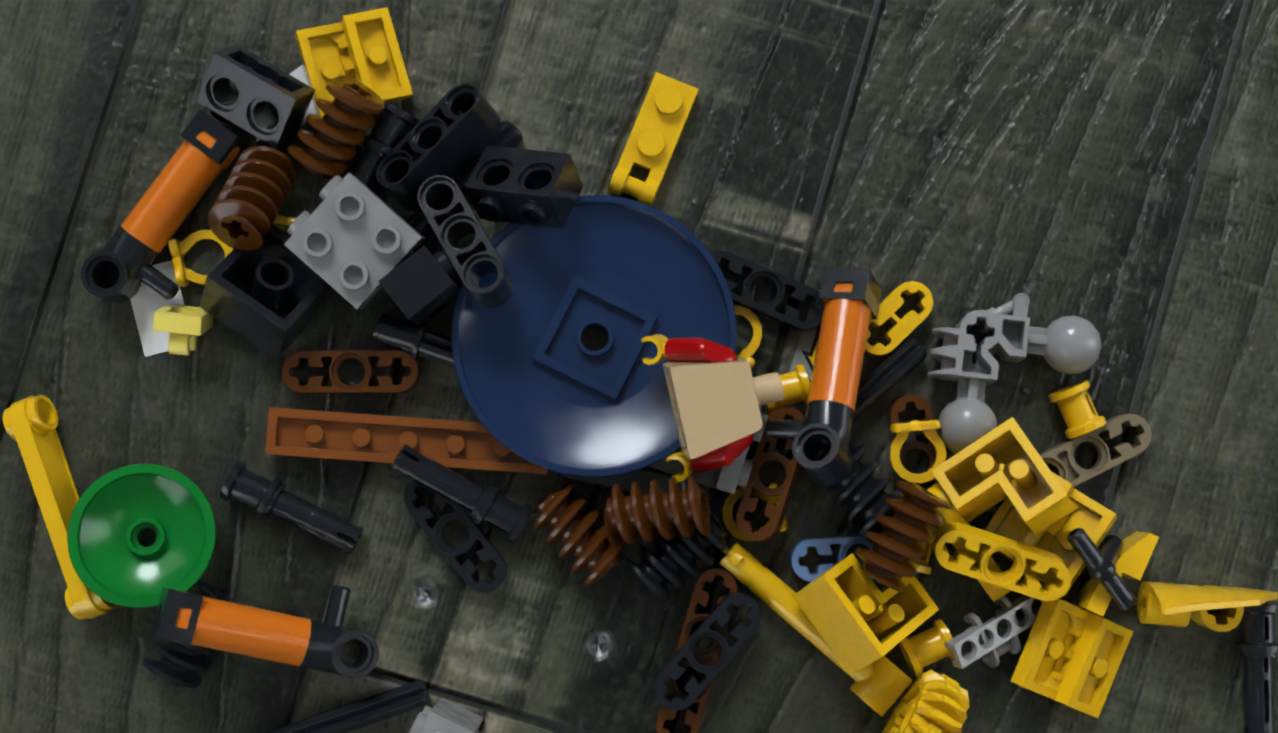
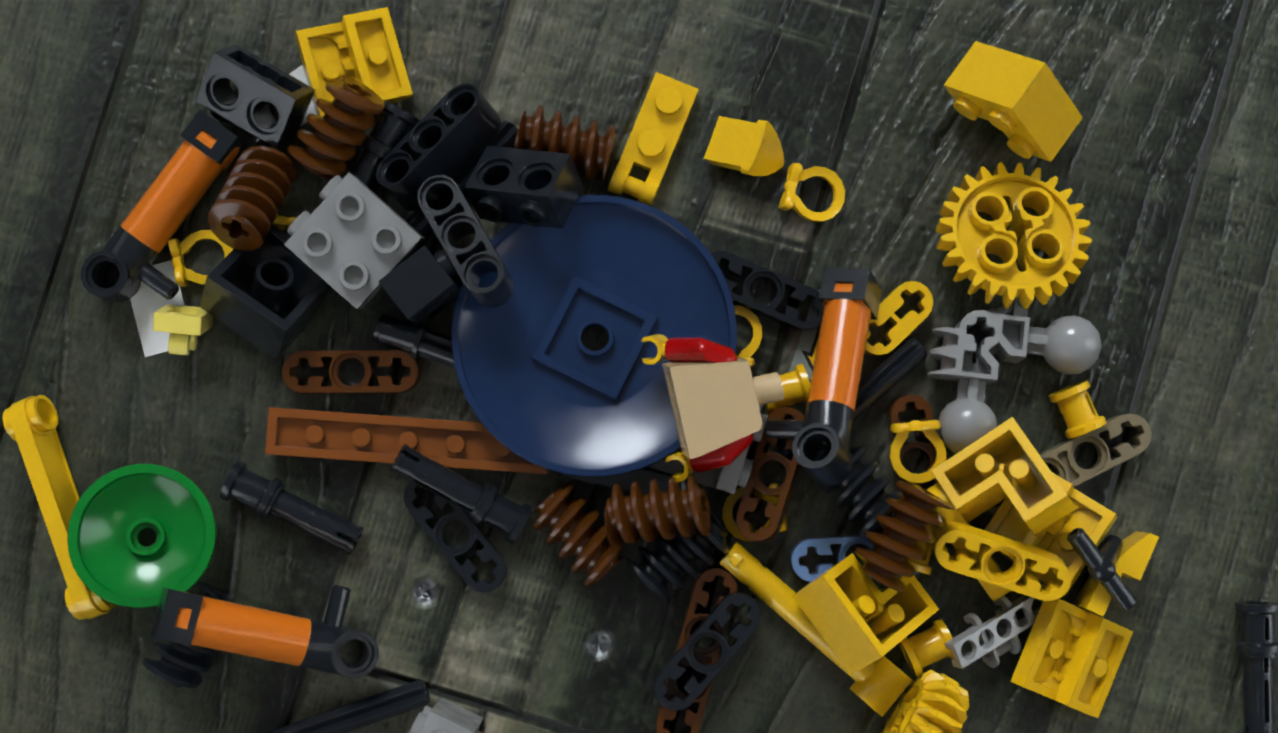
(585, 146): none -> reddish brown piece
(745, 147): none -> yellow tile
(791, 200): none -> yellow piece
(1015, 97): none -> yellow brick
(1053, 231): none -> yellow gear
(1176, 603): yellow panel -> none

